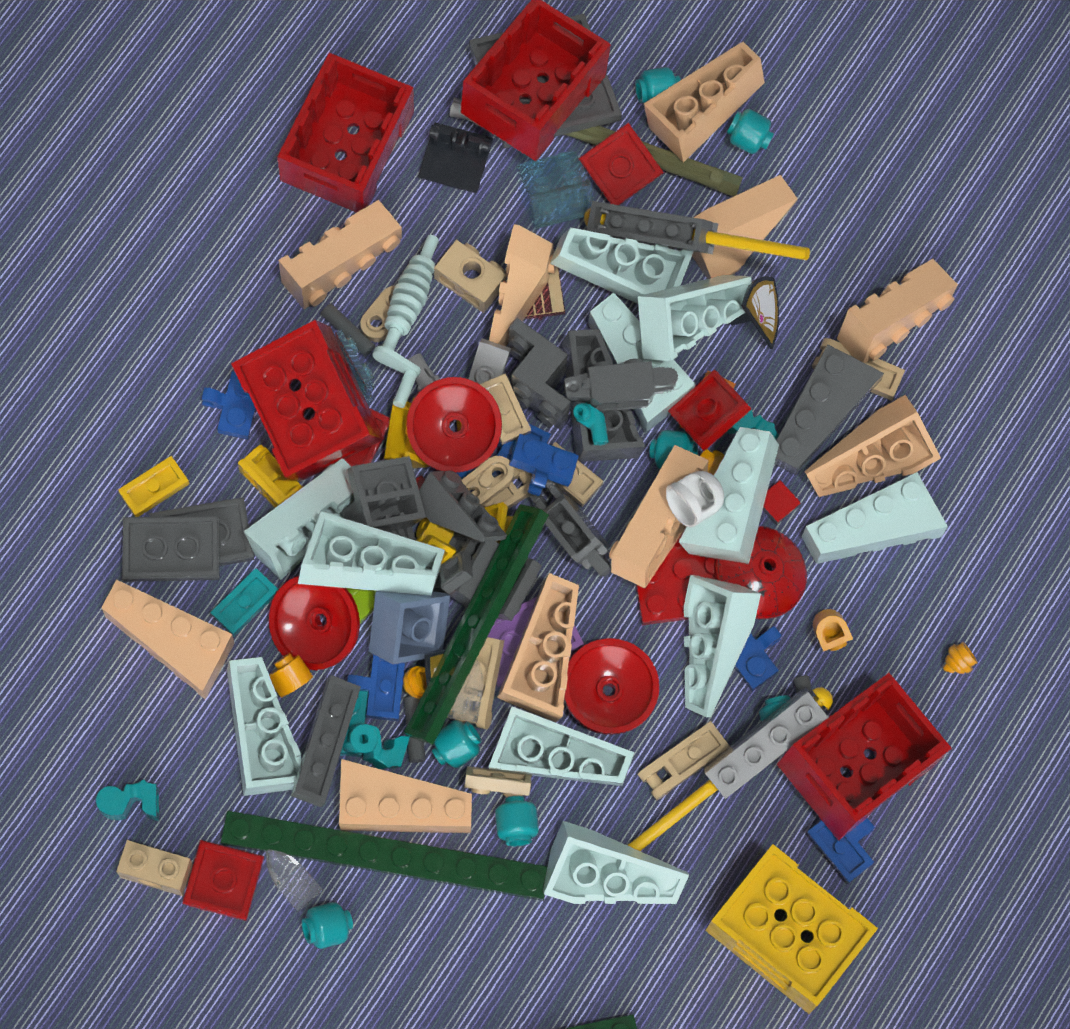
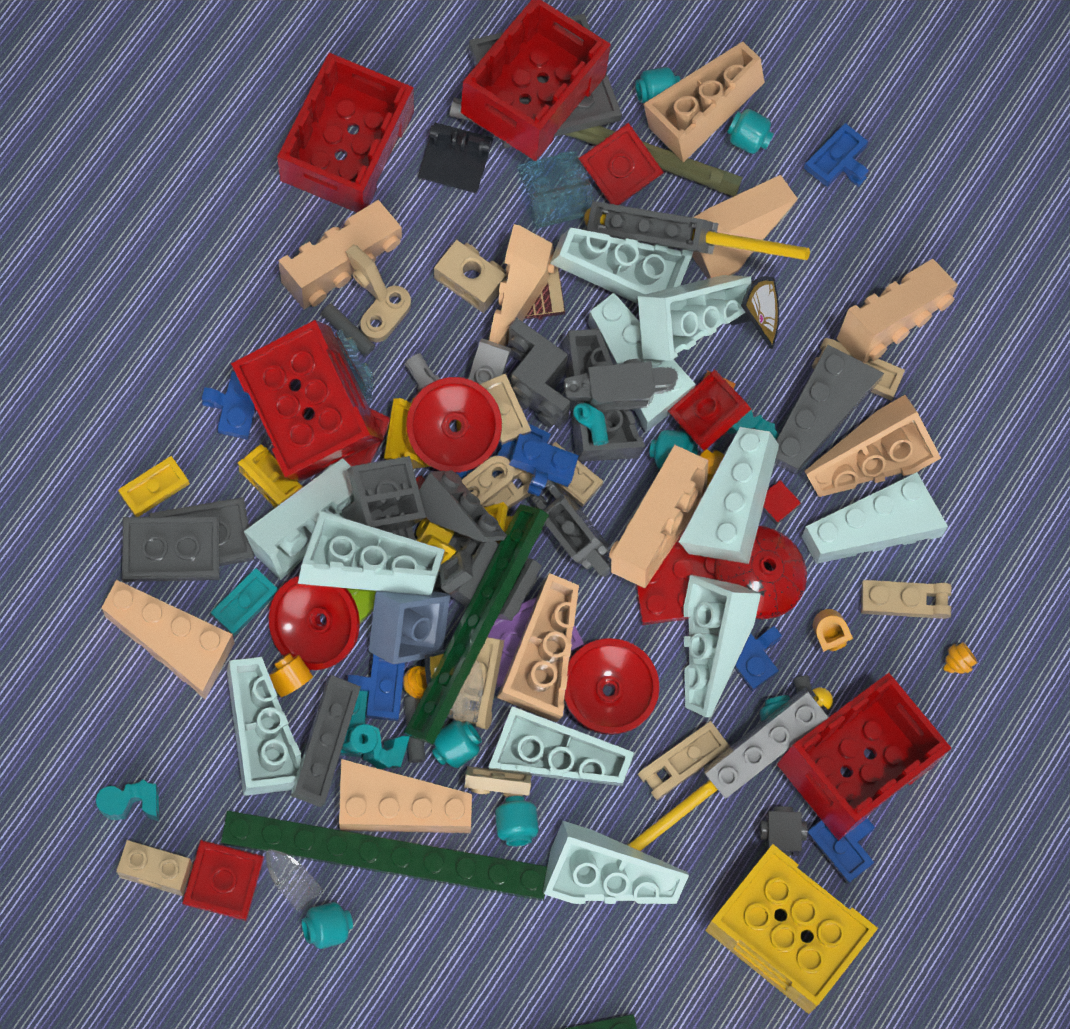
(366, 272): none -> tan plate
(406, 305): light aqua piece -> none
(695, 498): white helmet -> none
(784, 830): none -> dark grey brick
(838, 156): none -> blue plate
(905, 599): none -> tan plate

